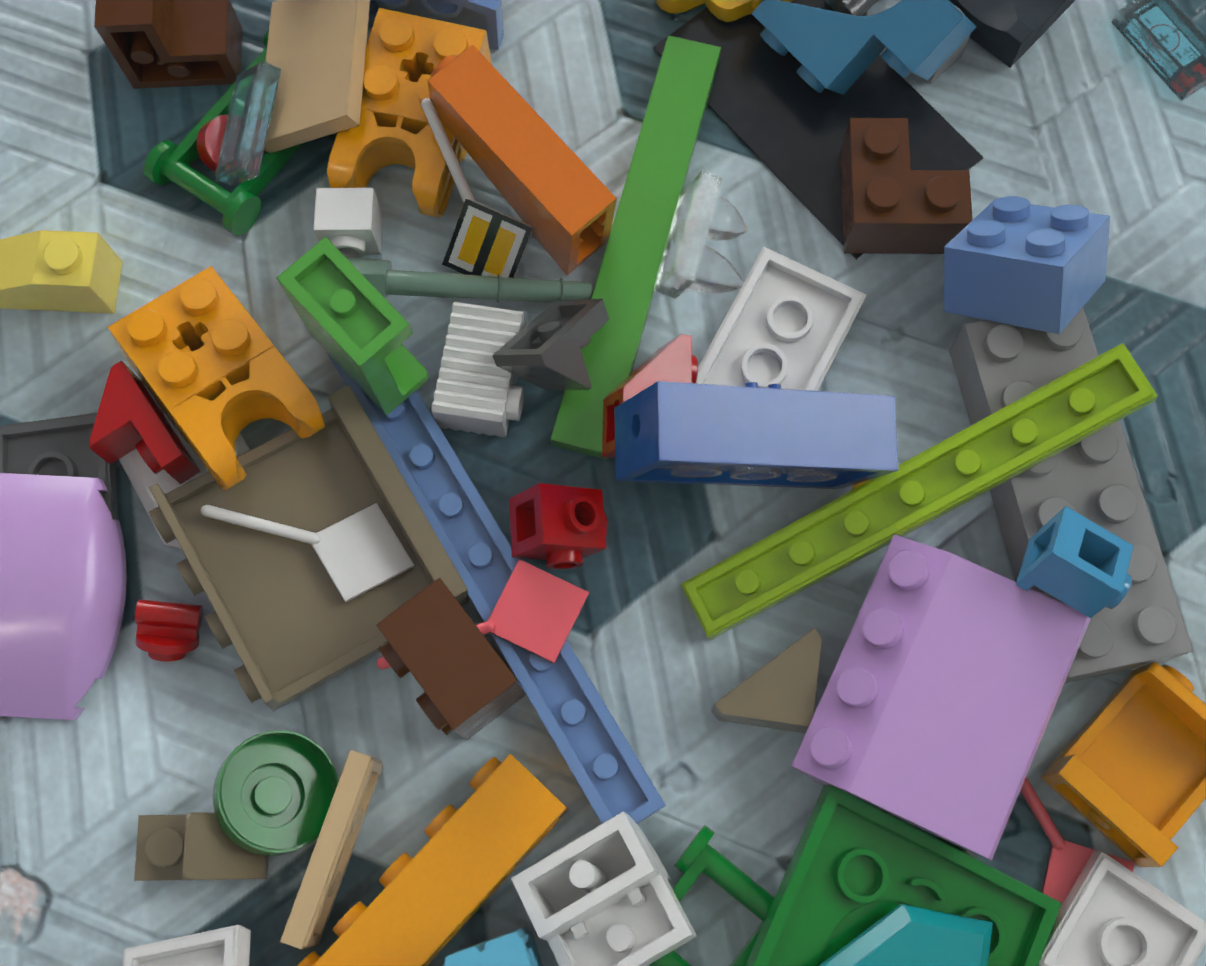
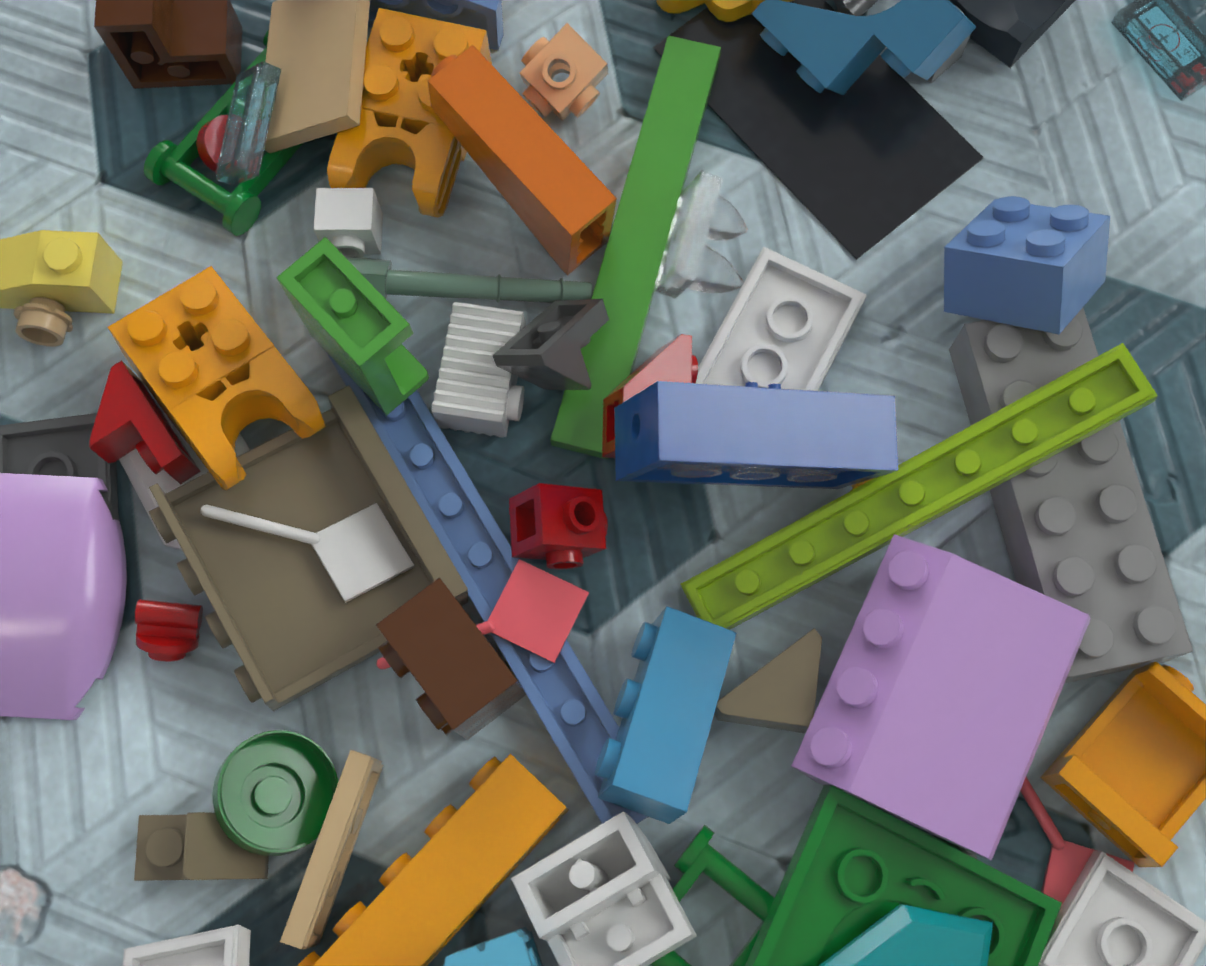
(43, 322): none -> tan plate
(483, 238): piece -> none
(562, 54): none -> light nougat brick
(665, 715): none -> dark azure brick
(889, 204): reddish brown brick -> none
(1077, 563): dark azure brick -> none

